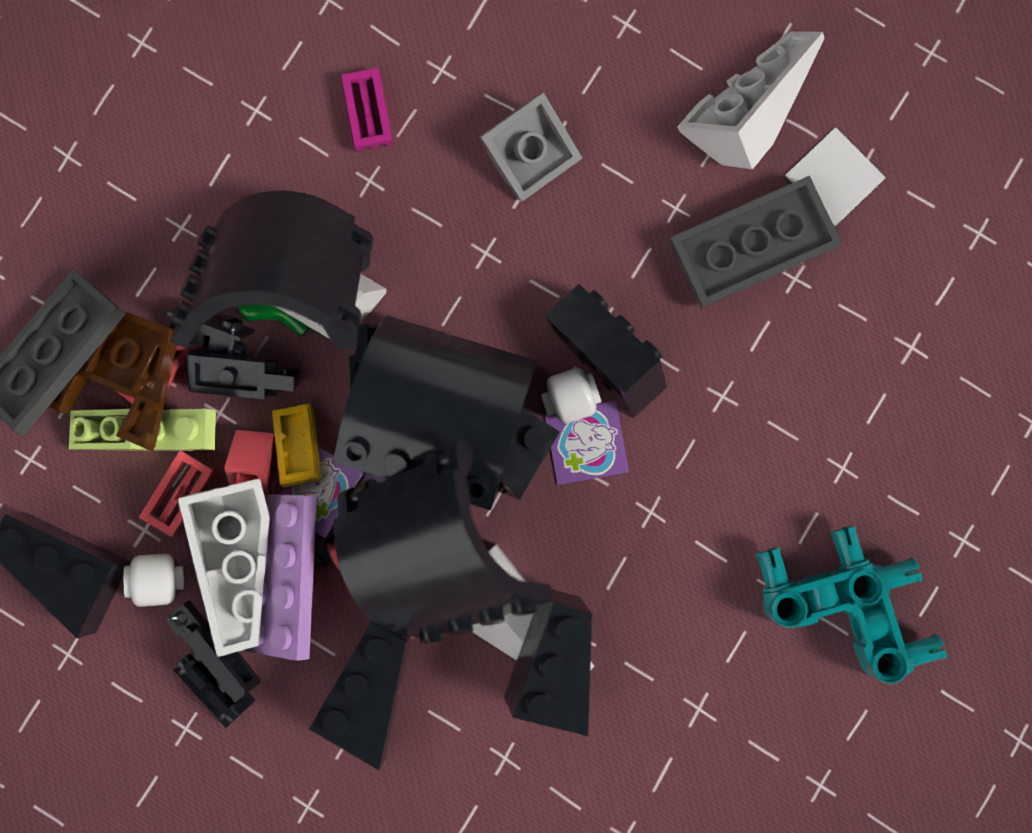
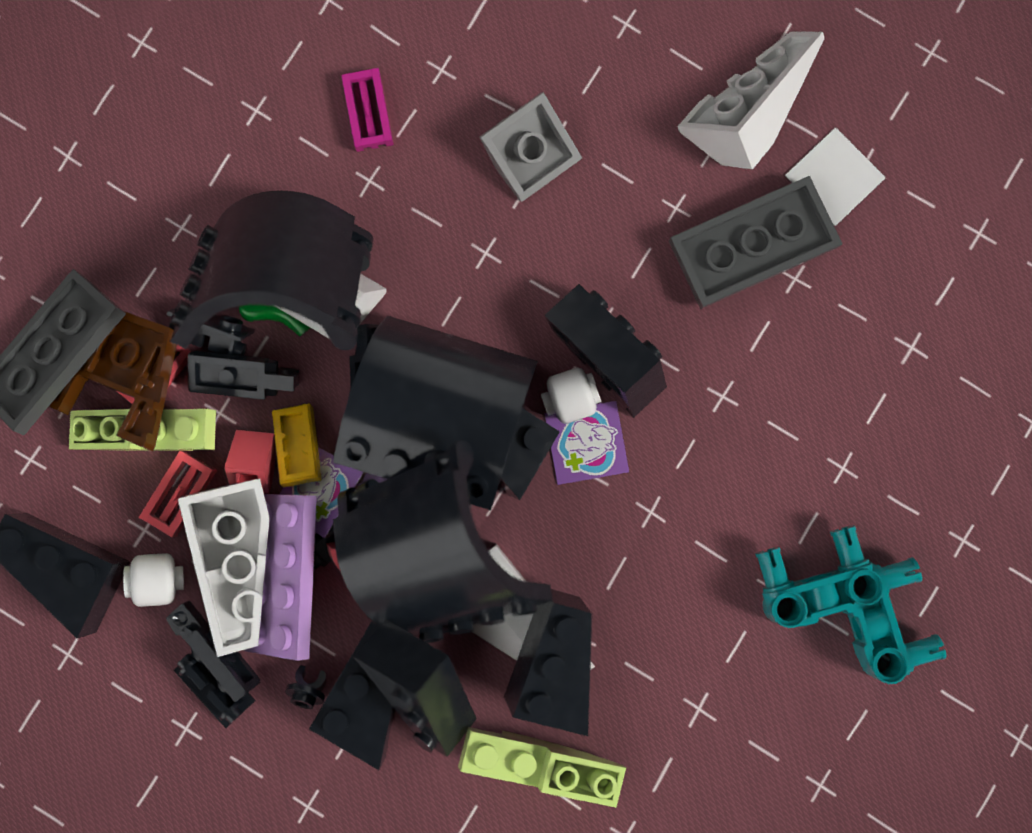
(306, 694): none -> black plate
(419, 686): none -> black wedge
(543, 765): none -> yellowish green slope

